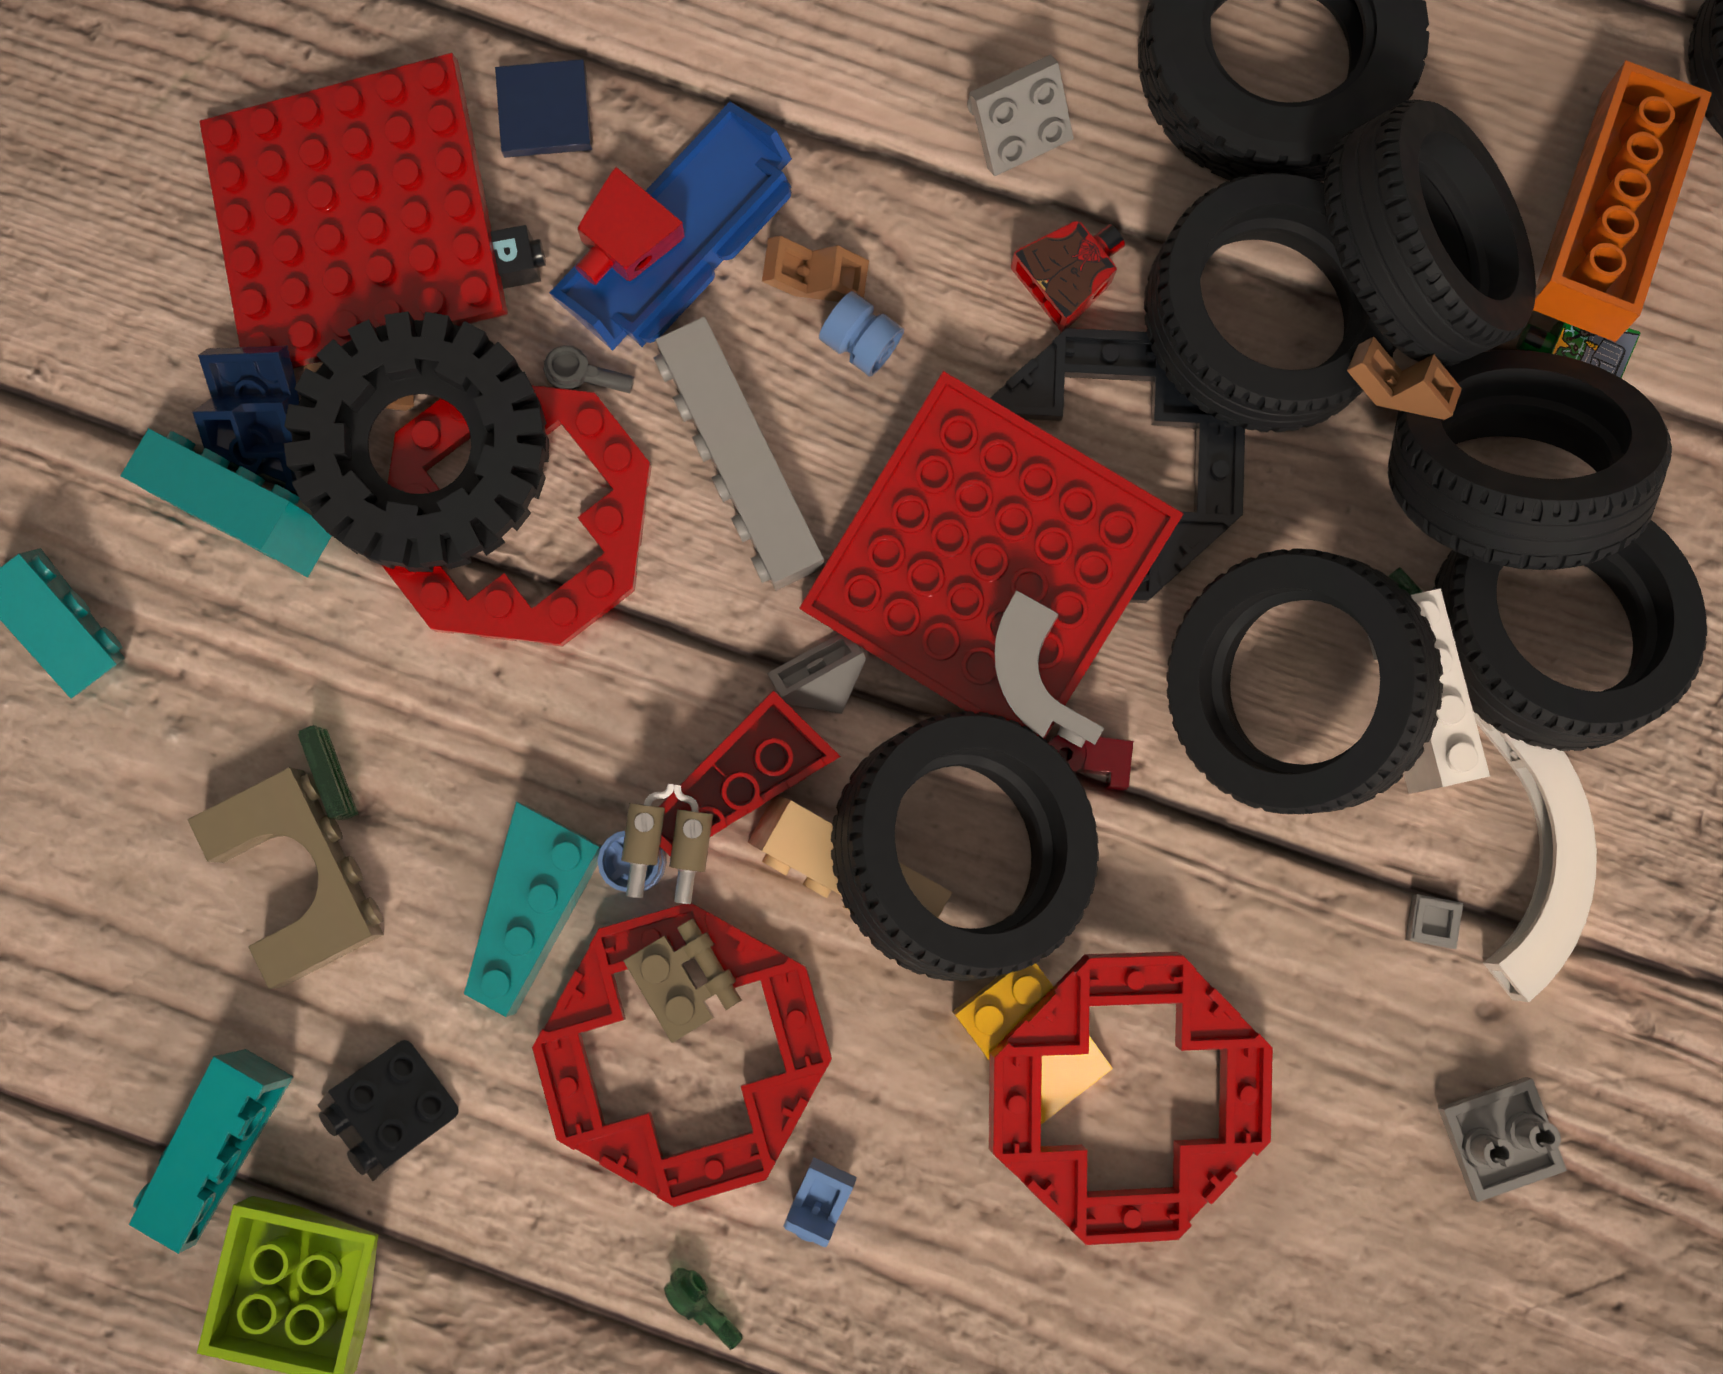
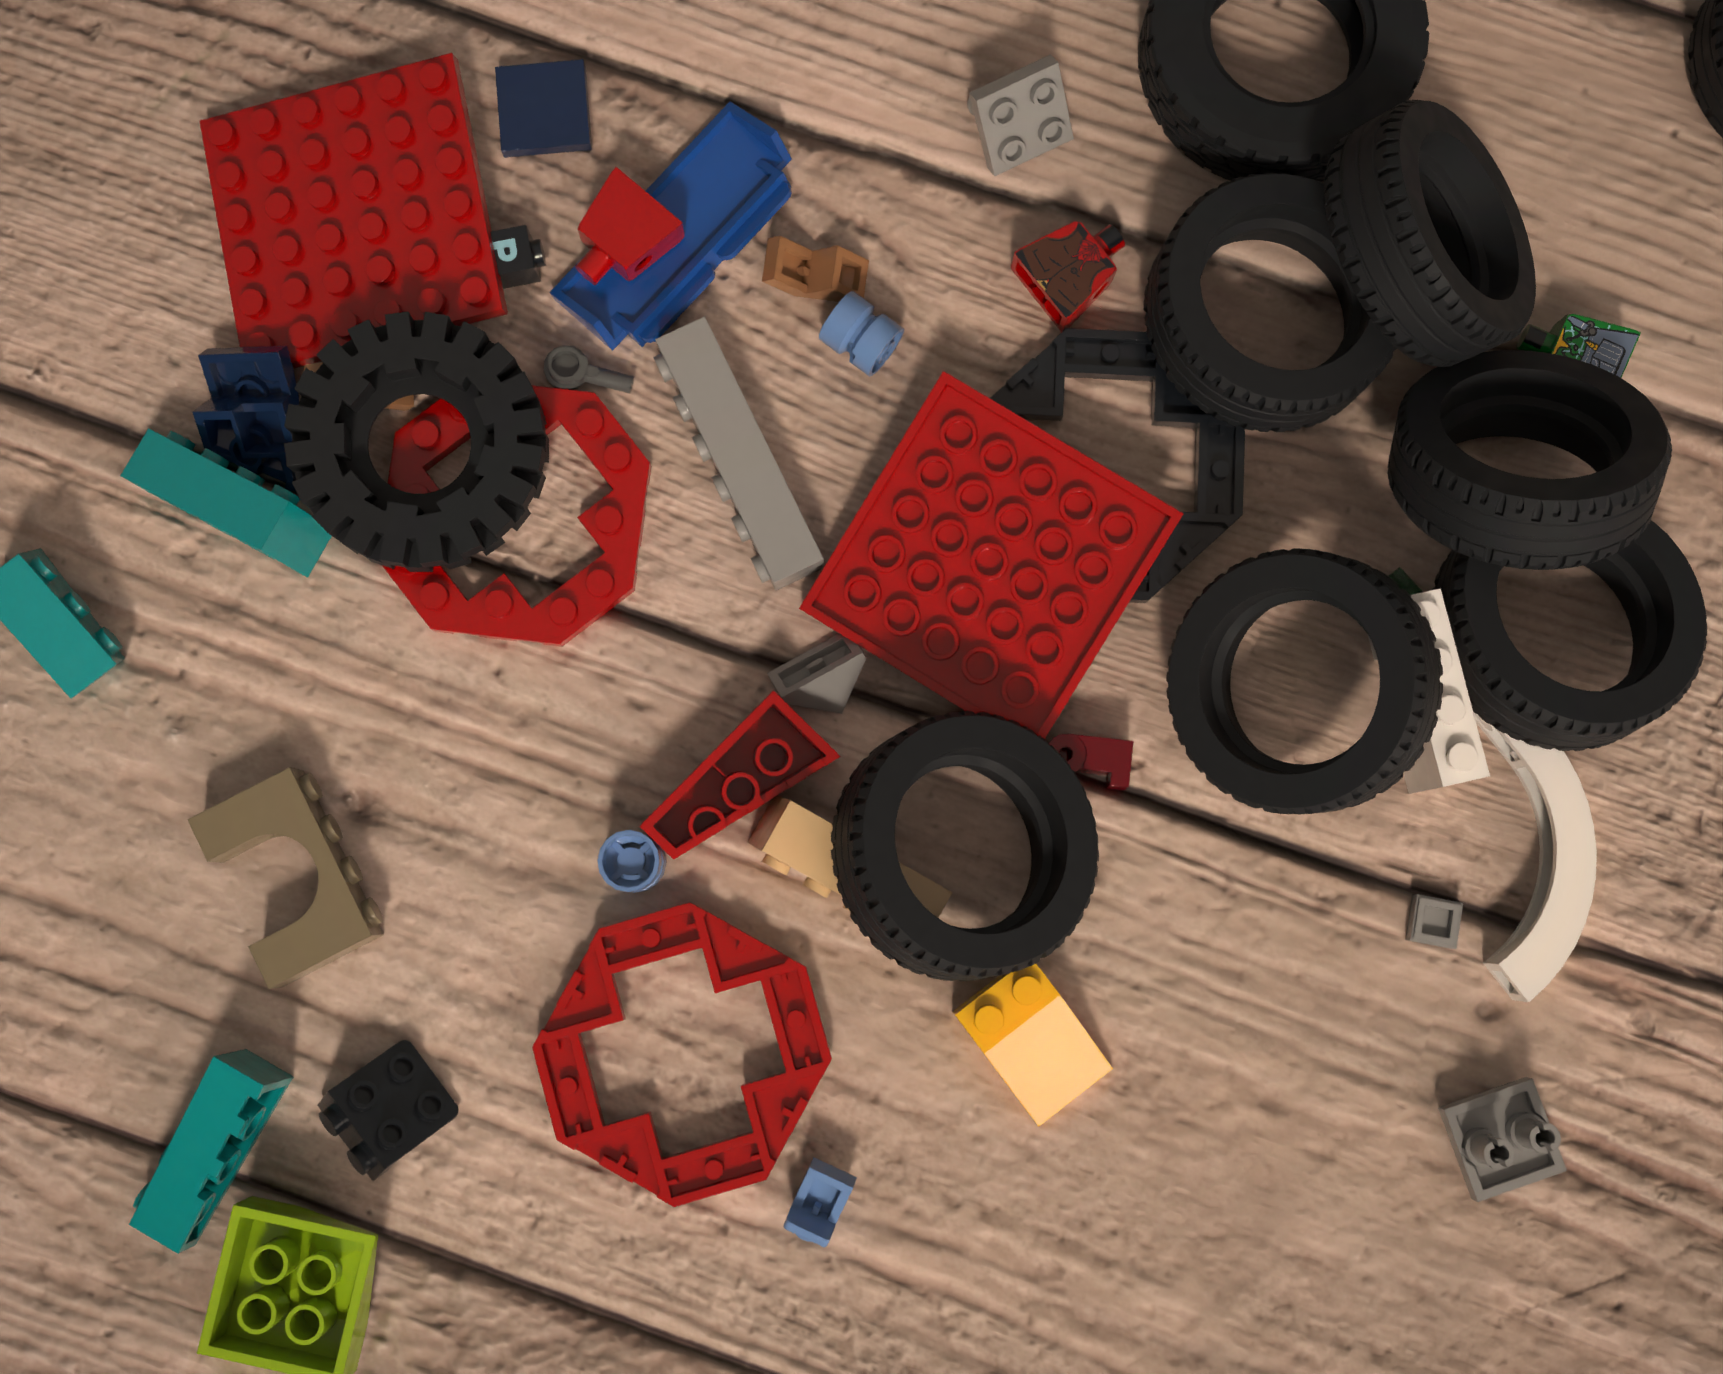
(327, 773): clear green tile -> none
(530, 902): teal wedge -> none
(644, 838): dark tan piece -> none
(670, 988): dark tan plate -> none
(688, 1296): clear green plate -> none
(1017, 668): light grey arch -> none
(1061, 1027): red plate -> none
(1419, 389): medium nougat slope -> none
(1621, 201): orange brick -> none

